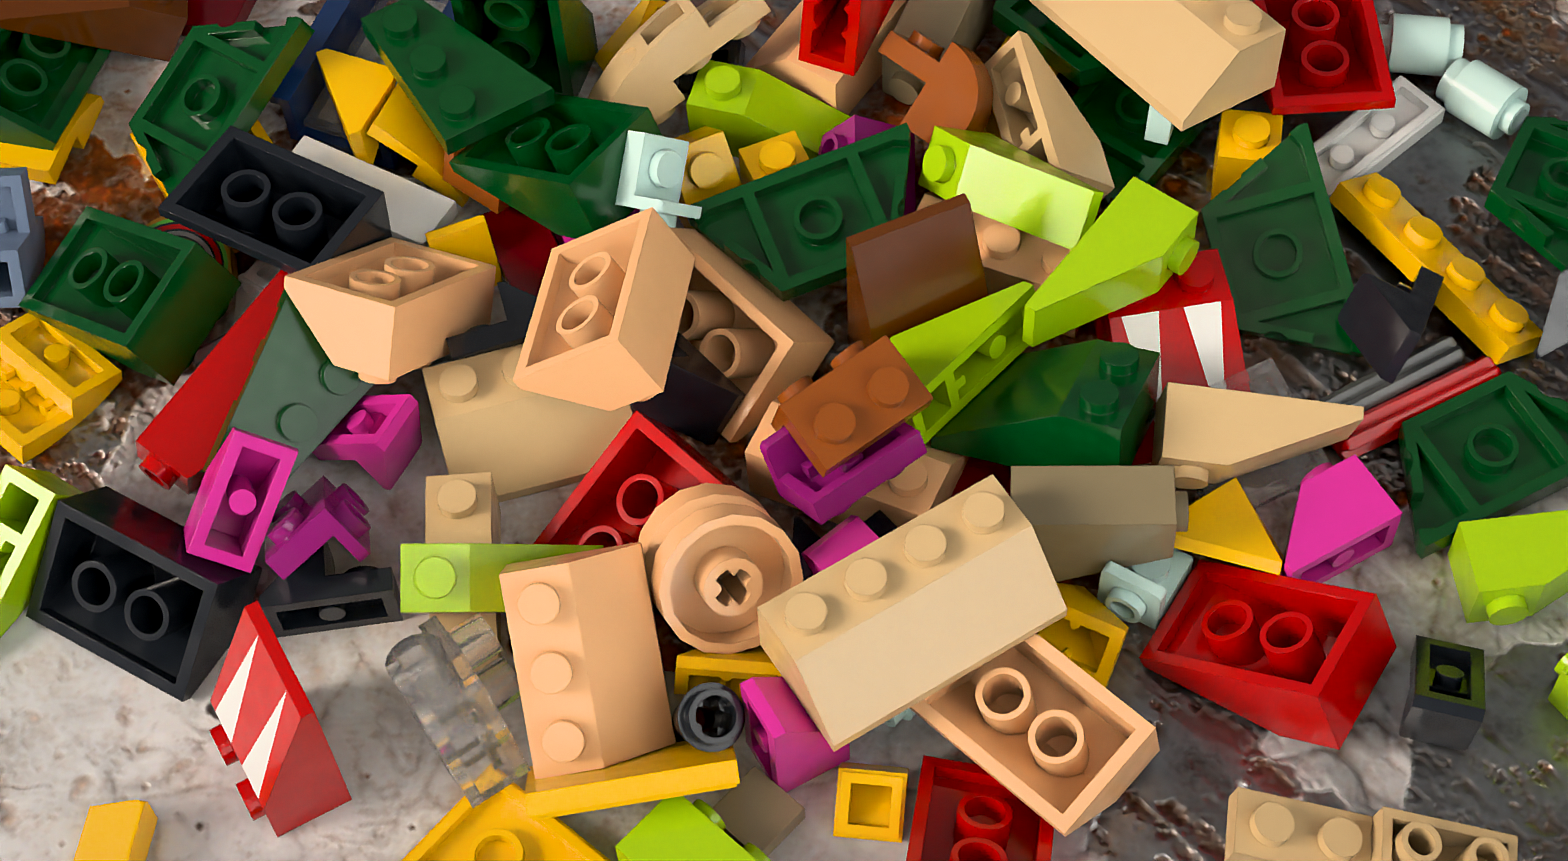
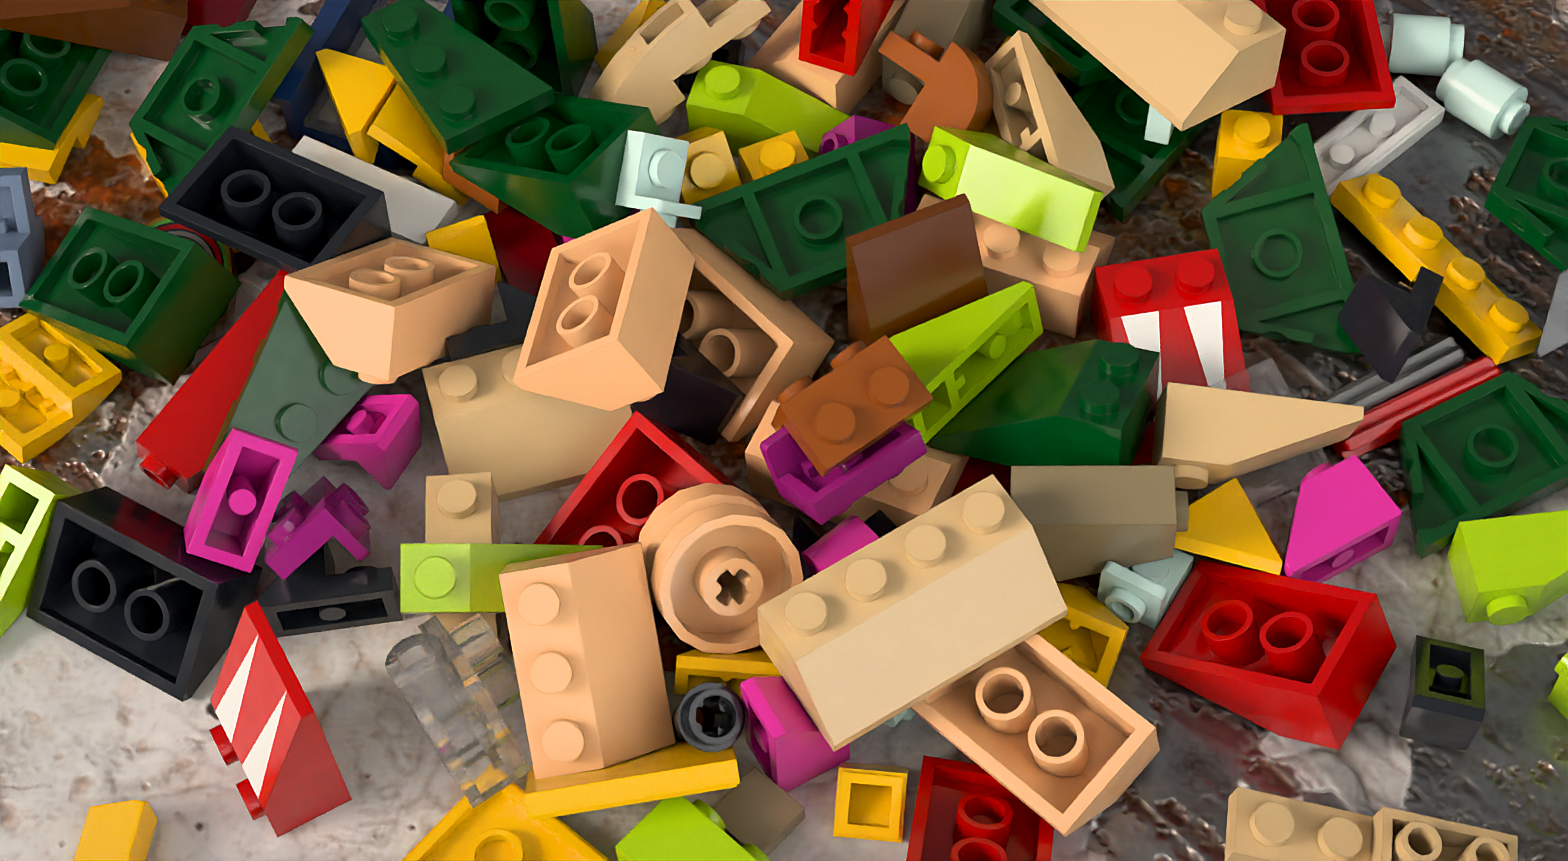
(1115, 263): lime slope -> none

